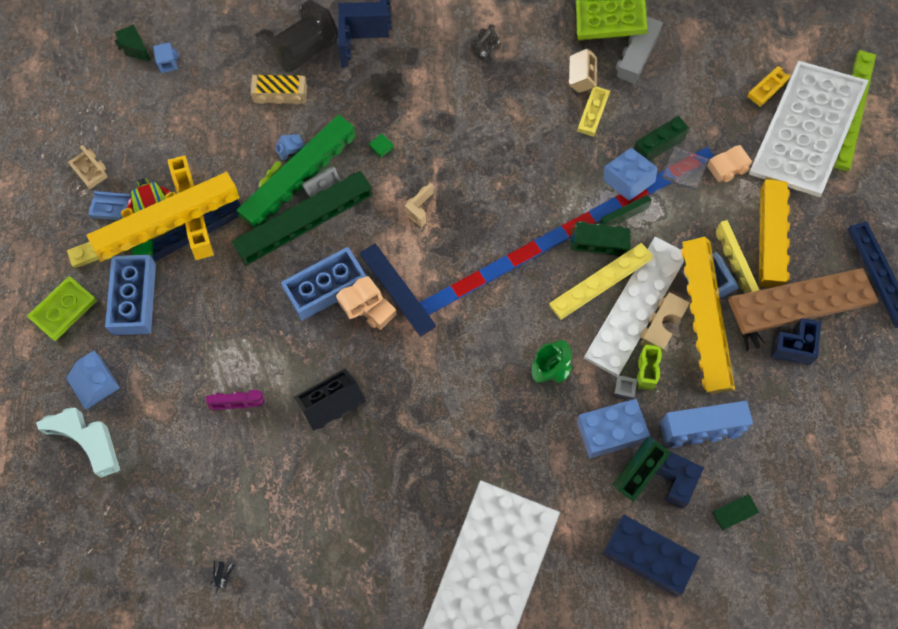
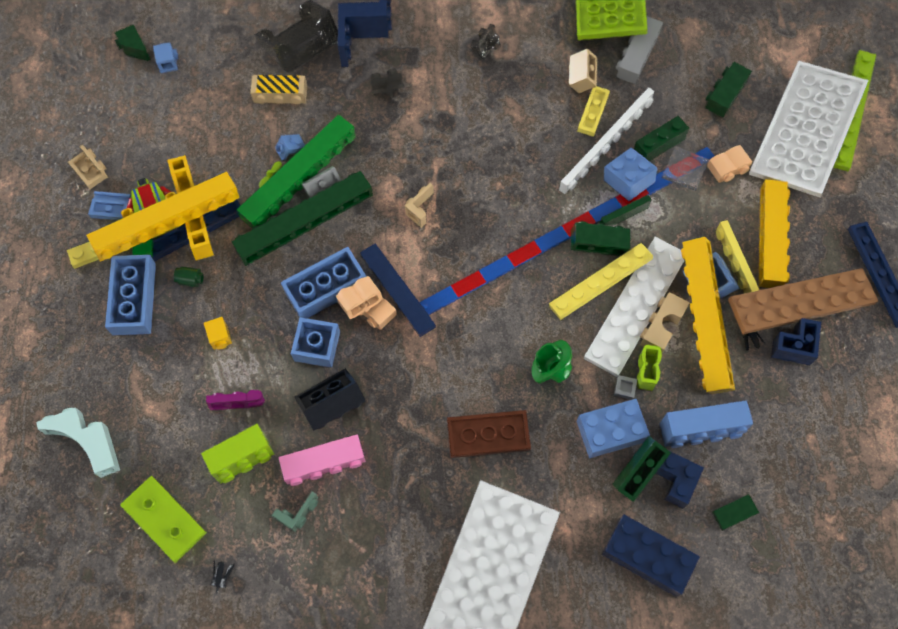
(62, 308): lime plate -> none
(91, 380): medium blue slope -> none
(163, 519): none -> lime plate
(188, 276): none -> dark green brick
(218, 333): none -> yellow brick
(238, 454): none -> lime brick
(285, 516): none -> sand green bracket
(315, 342): none -> medium blue brick
(321, 460): none -> bright pink brick
(381, 145): green tile -> none
(488, 434): none -> copper plate
(604, 143): none -> white plate
(727, 89): none -> dark green brick
(769, 86): yellow plate -> none

